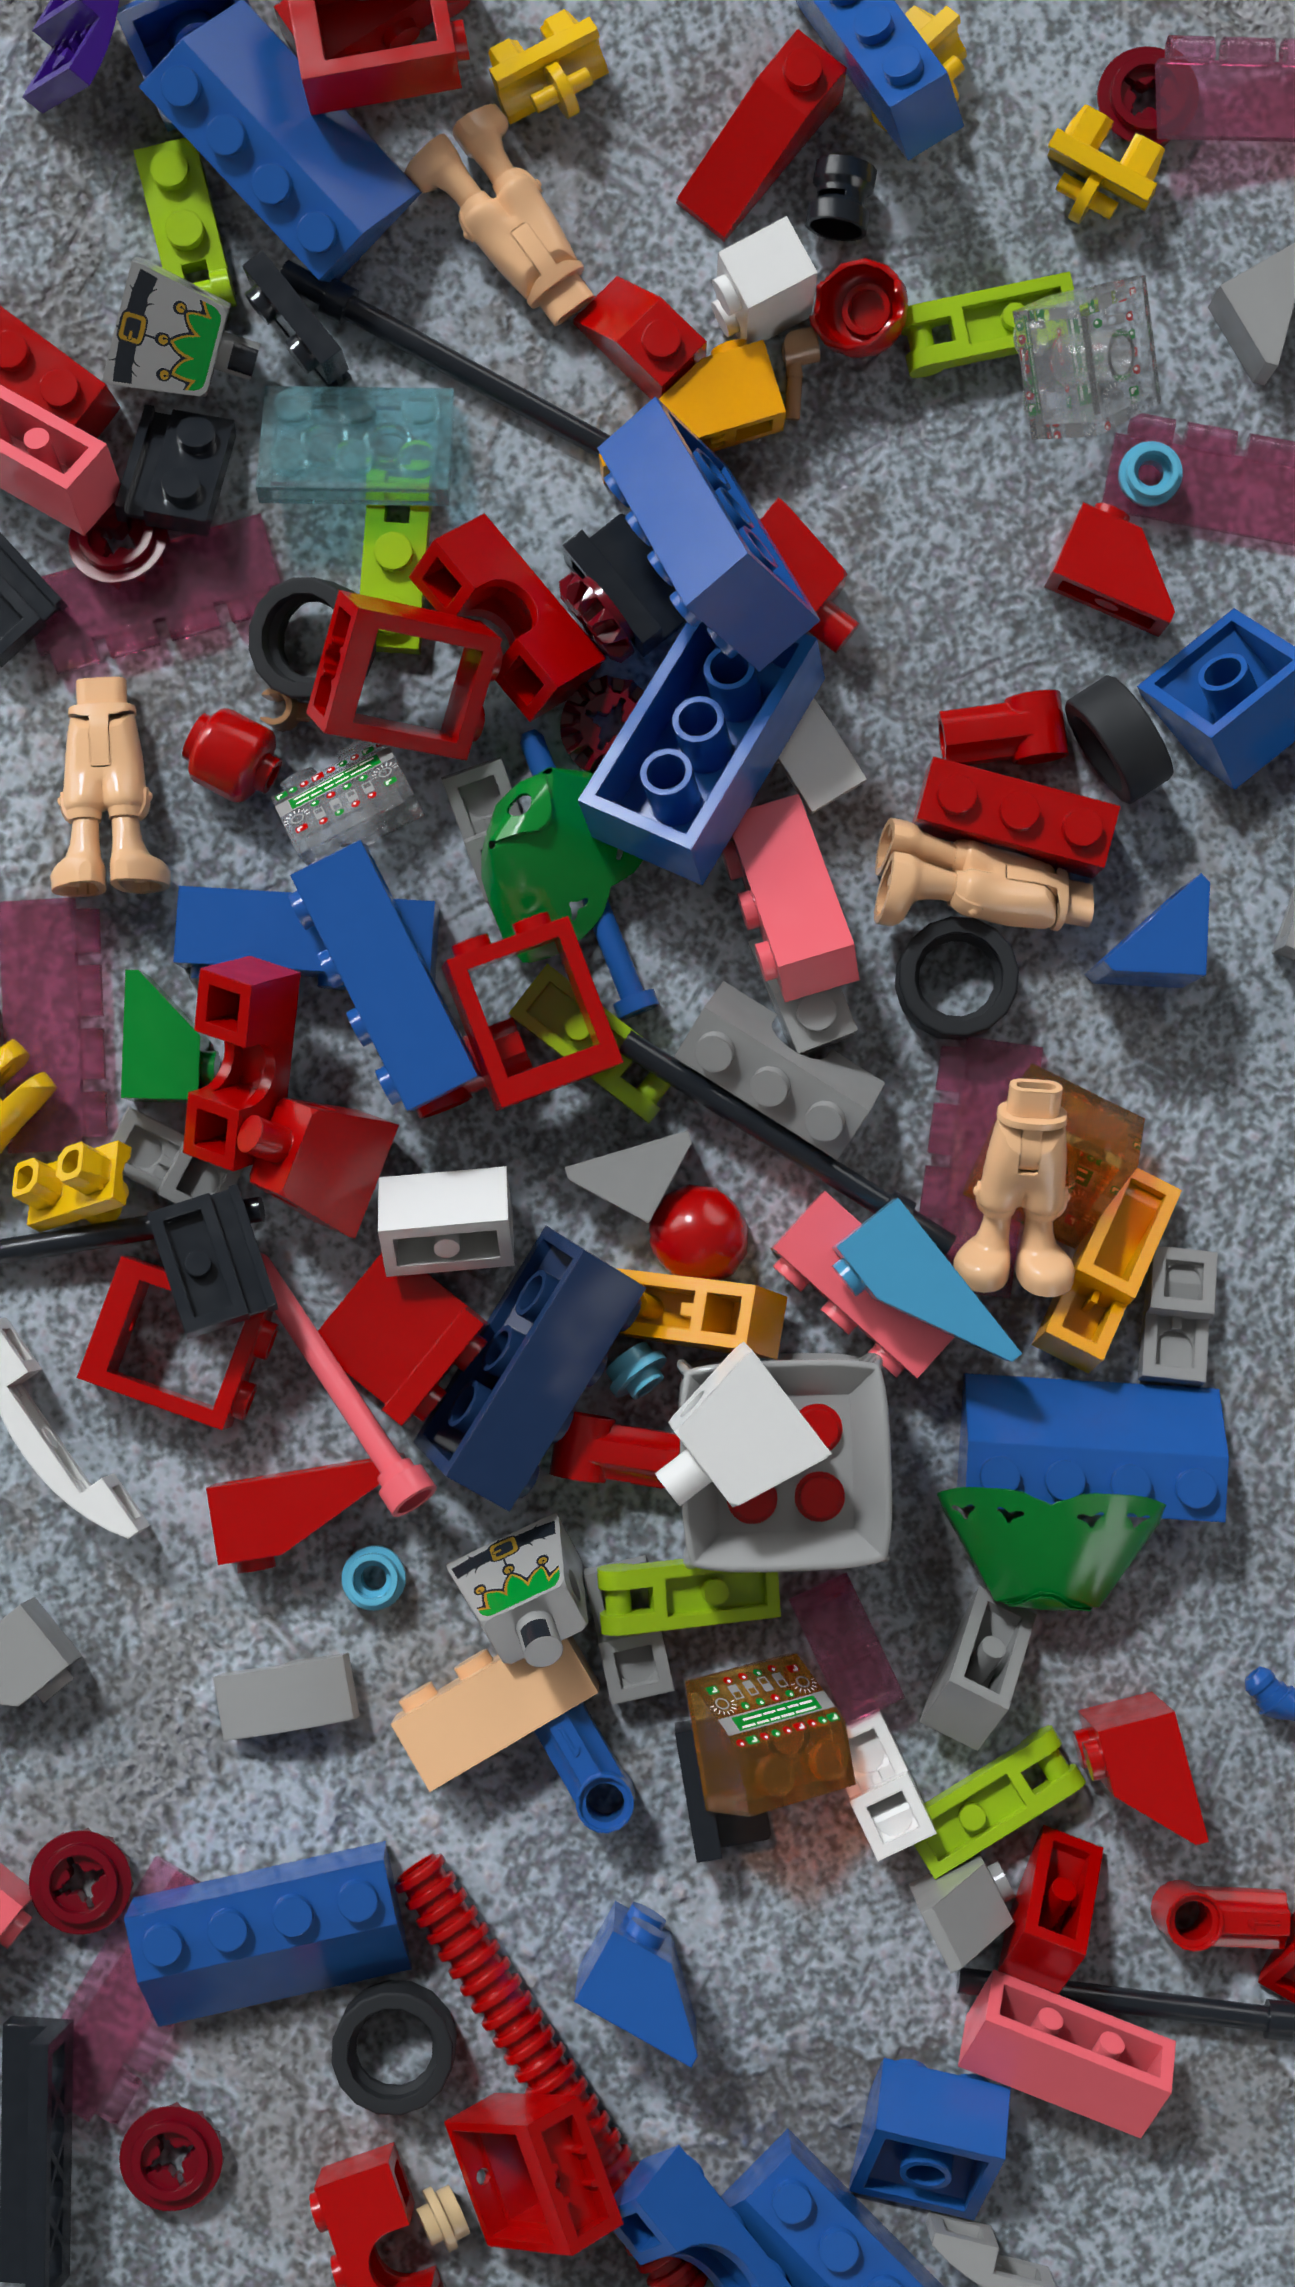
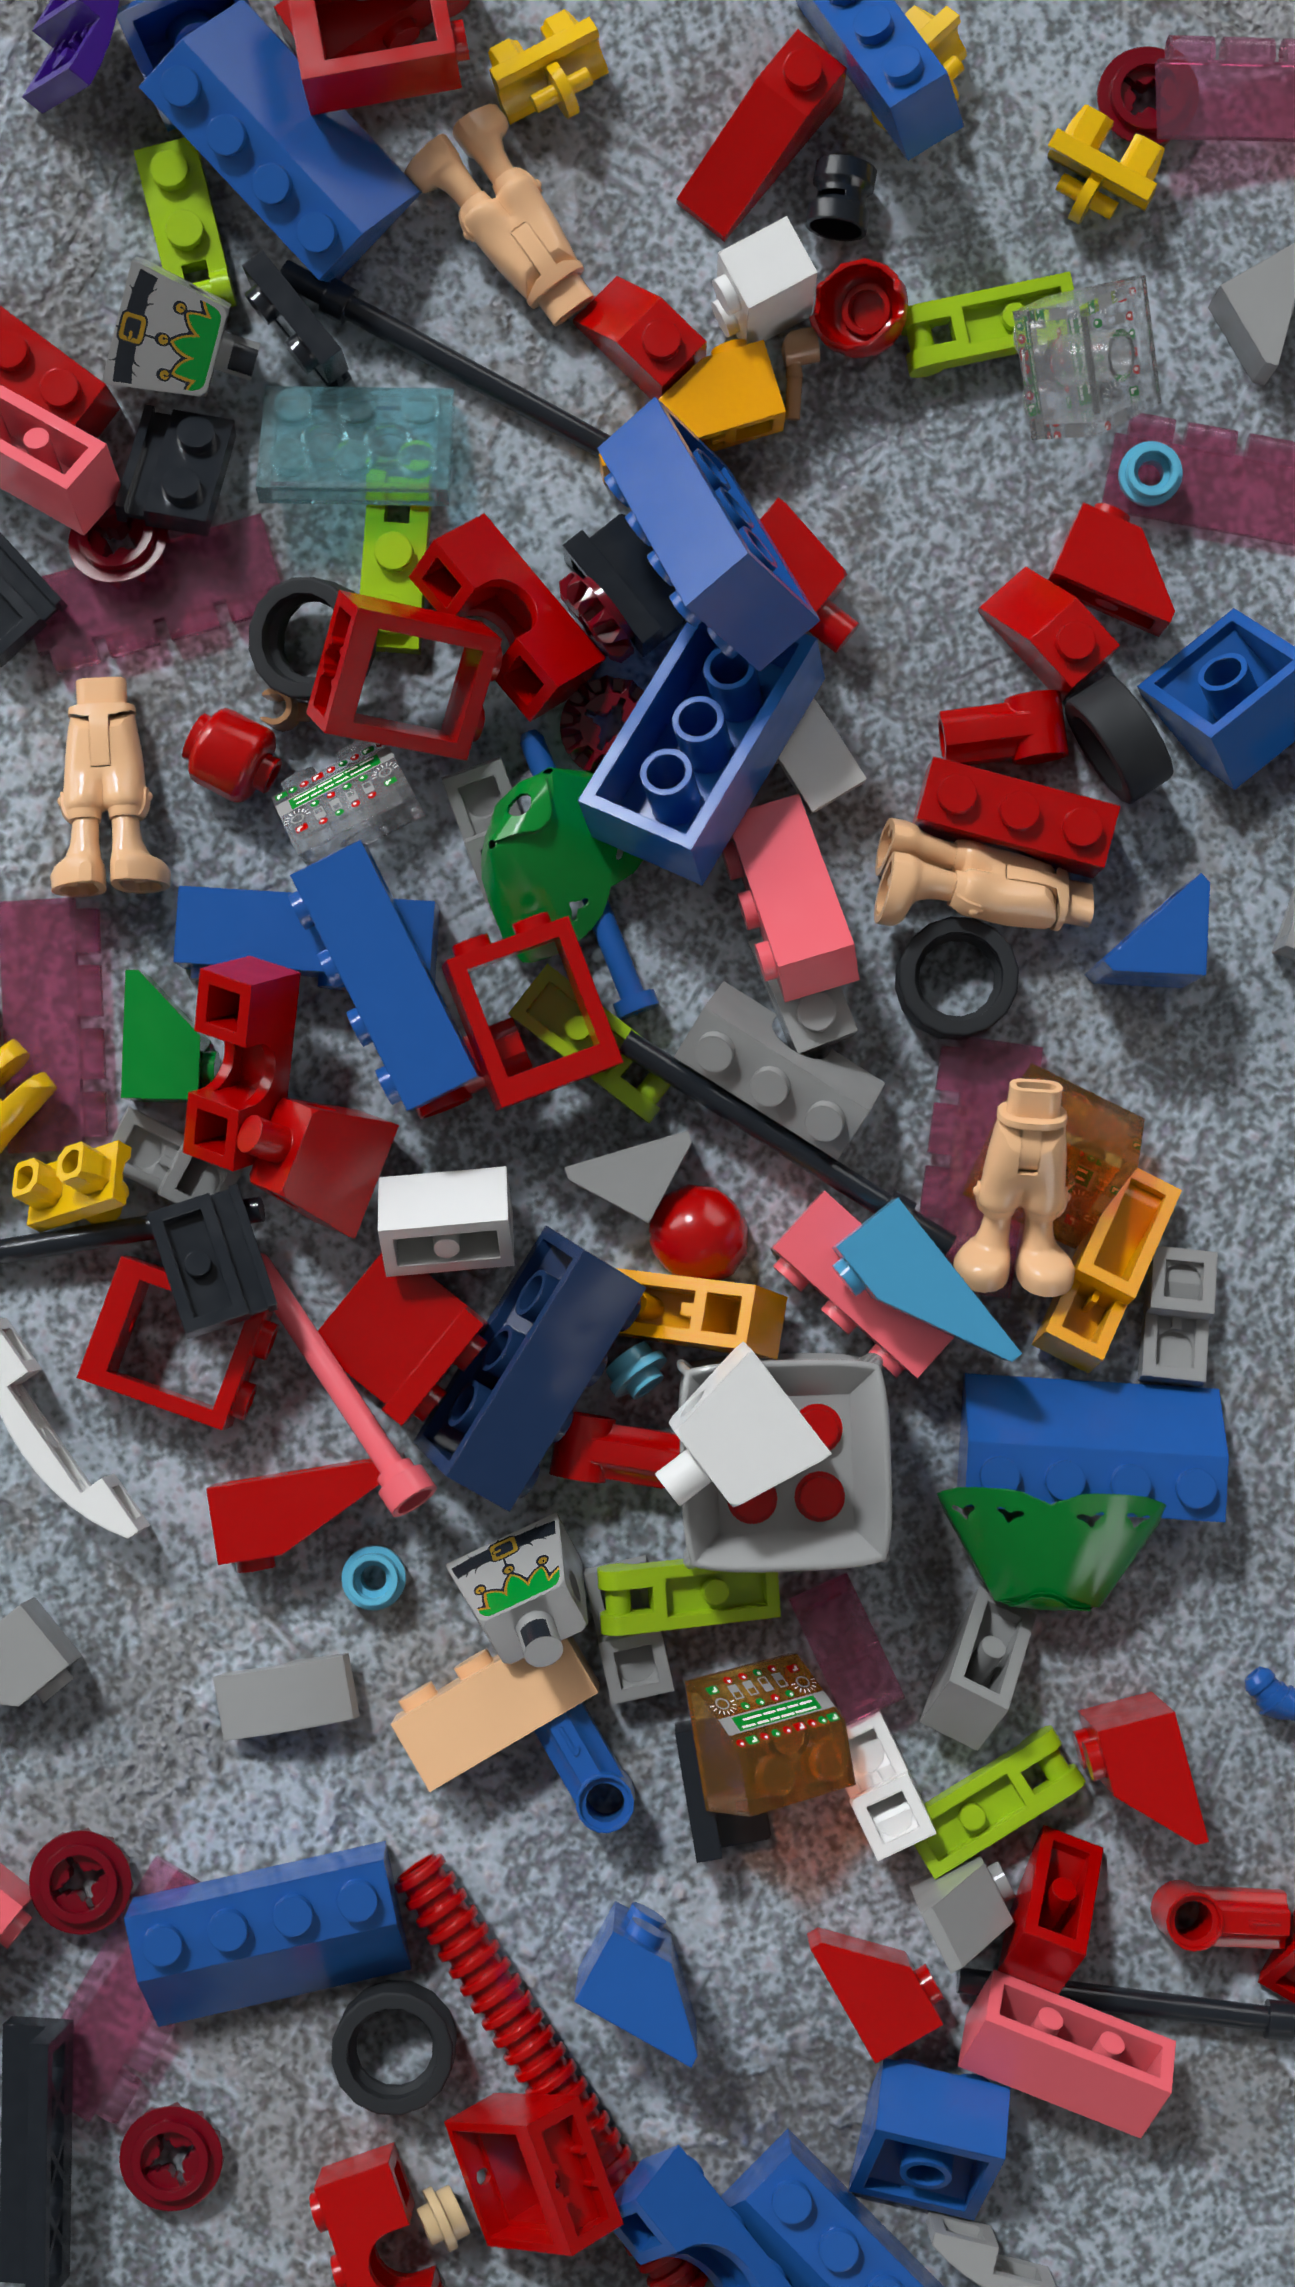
(879, 1990): none -> red slope
(1049, 631): none -> red slope

